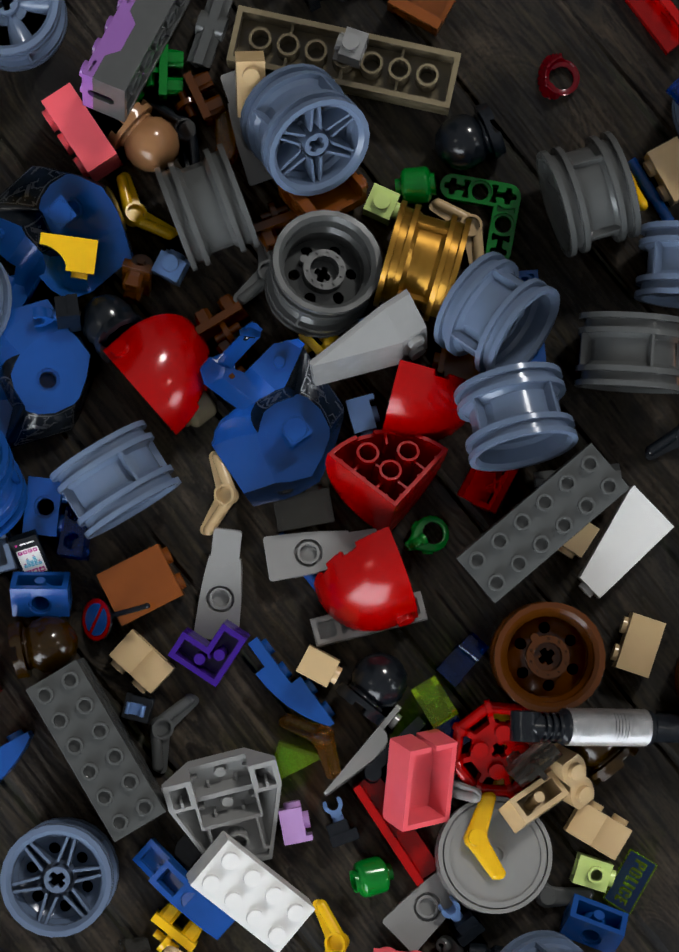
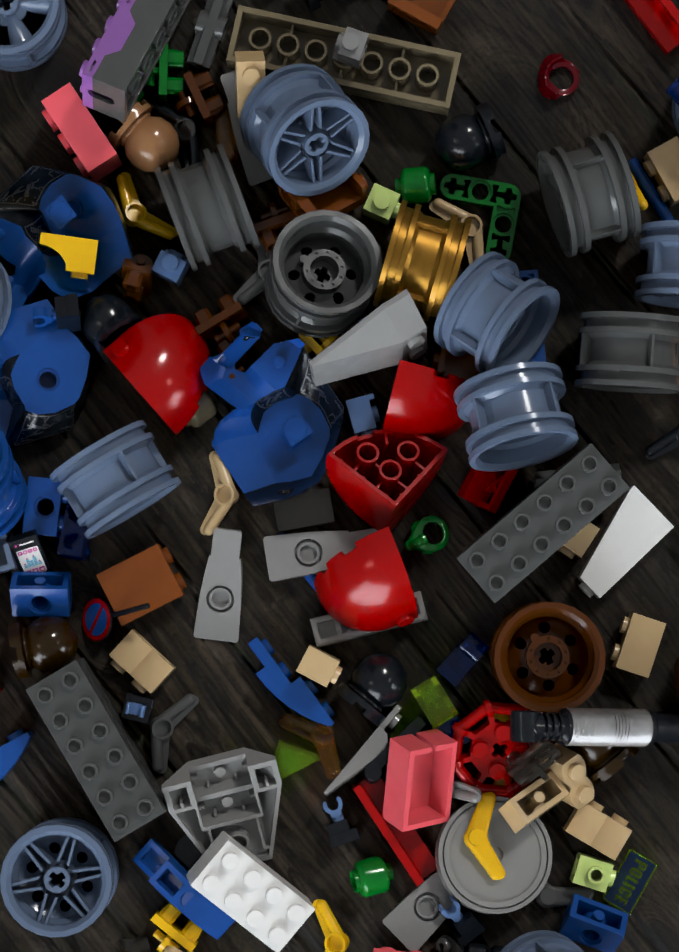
(209, 658): dark purple brick -> none
(294, 823): lavender brick -> none

